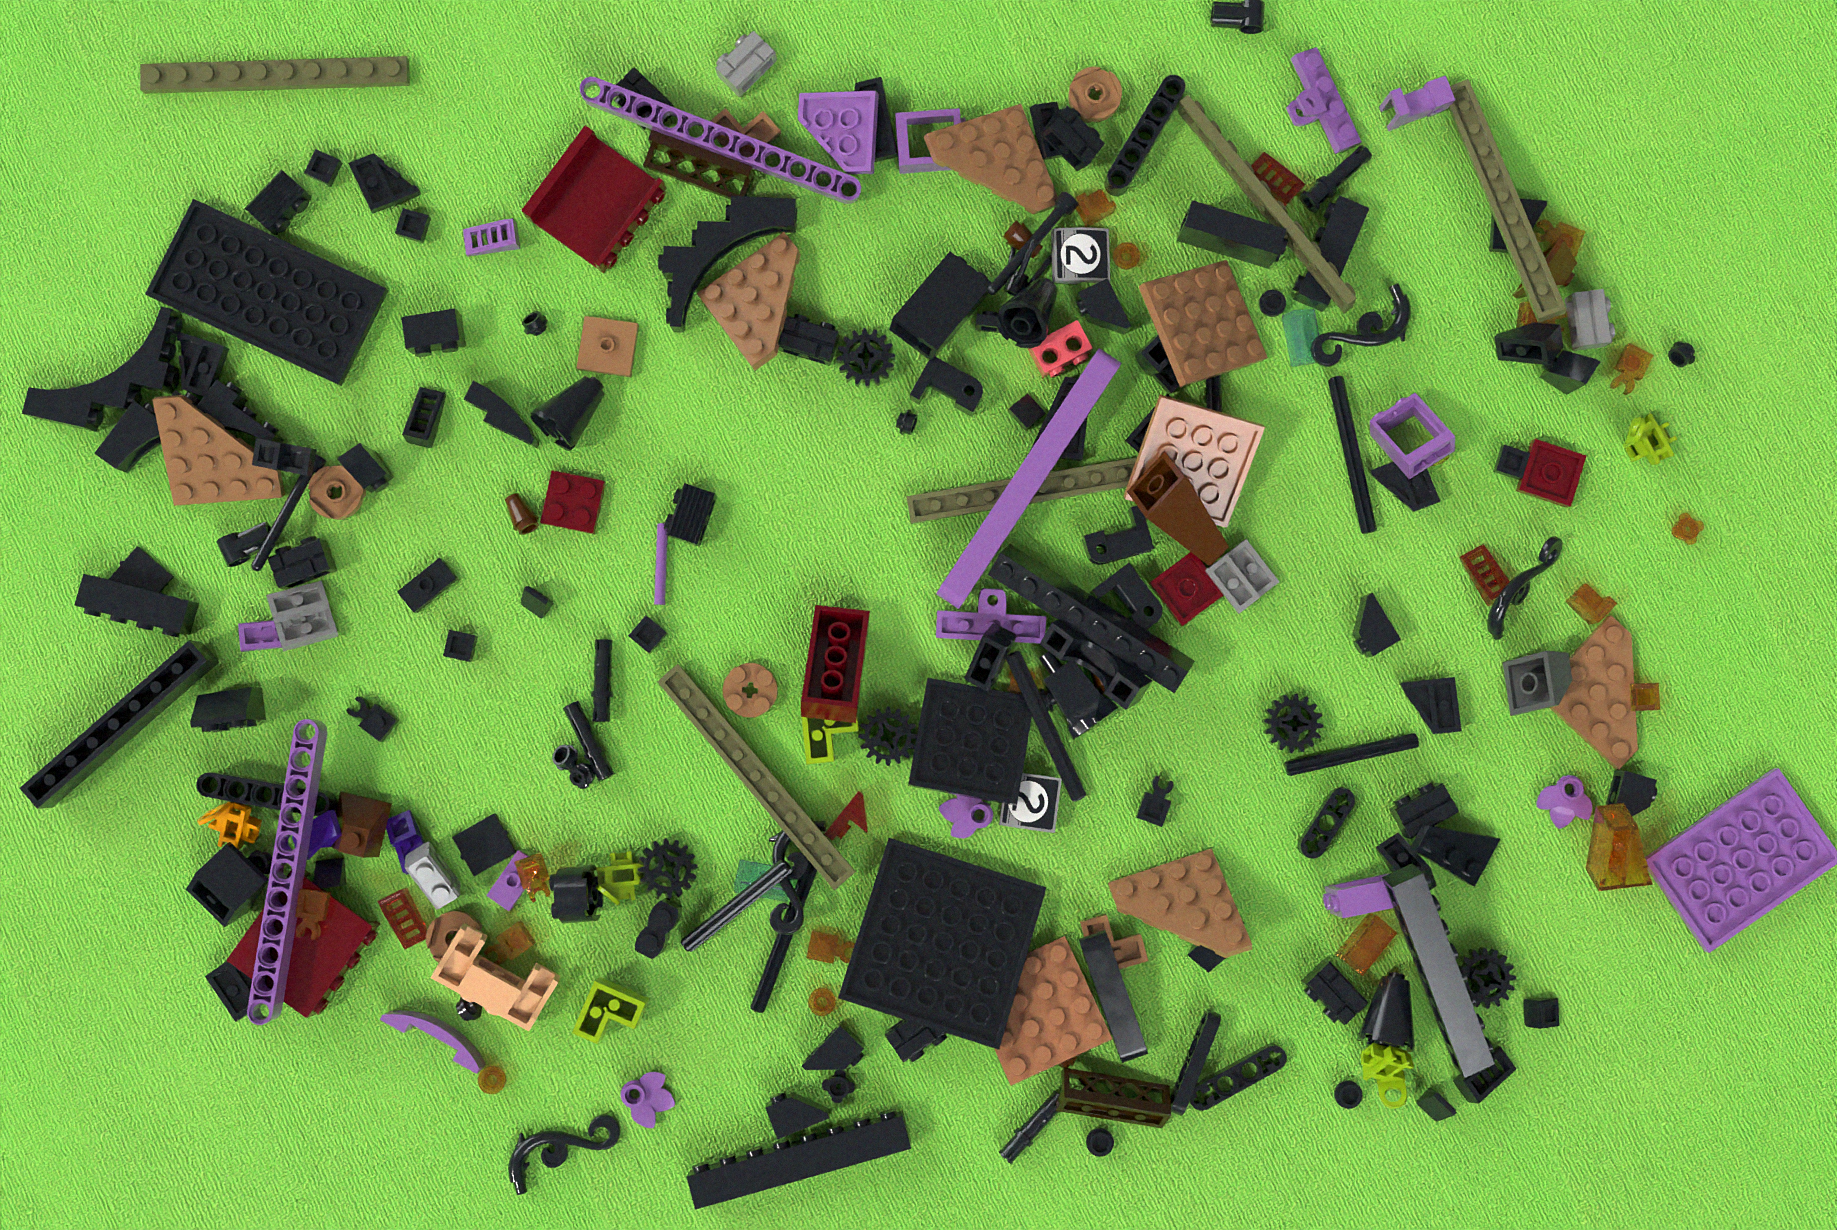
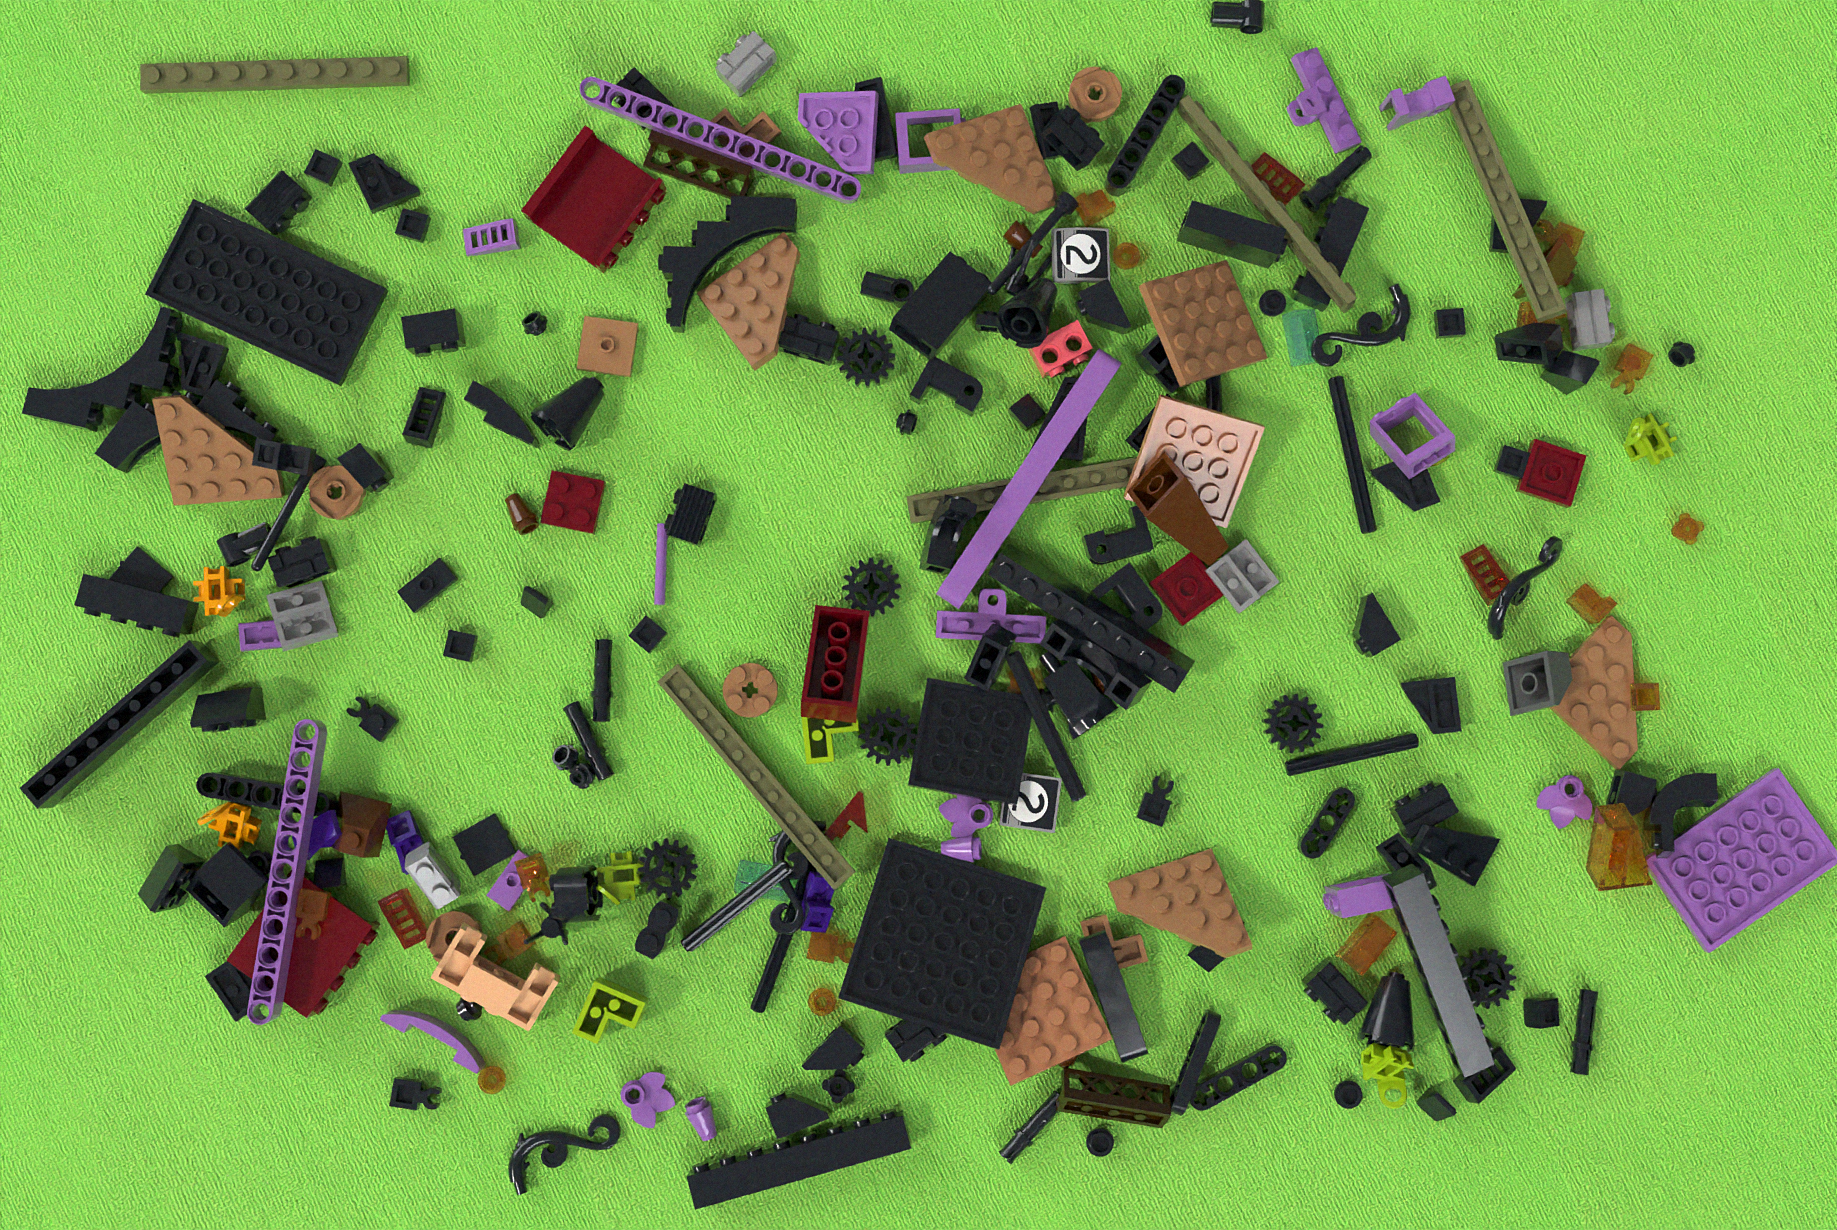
(169, 879): none -> slope
(225, 594): none -> light orange piece
(409, 1094): none -> black plate
(550, 928): none -> black plant
(701, 1117): none -> medium lavender cone
(817, 904): none -> dark purple slope
(858, 587): none -> black gear
(885, 288): none -> black piece
(944, 533): none -> black arch
(963, 848): none -> medium lavender cone
(1190, 161): none -> black plate
(1449, 323): none -> black plate
(1583, 1035): none -> black pin
(1683, 792): none -> black arch

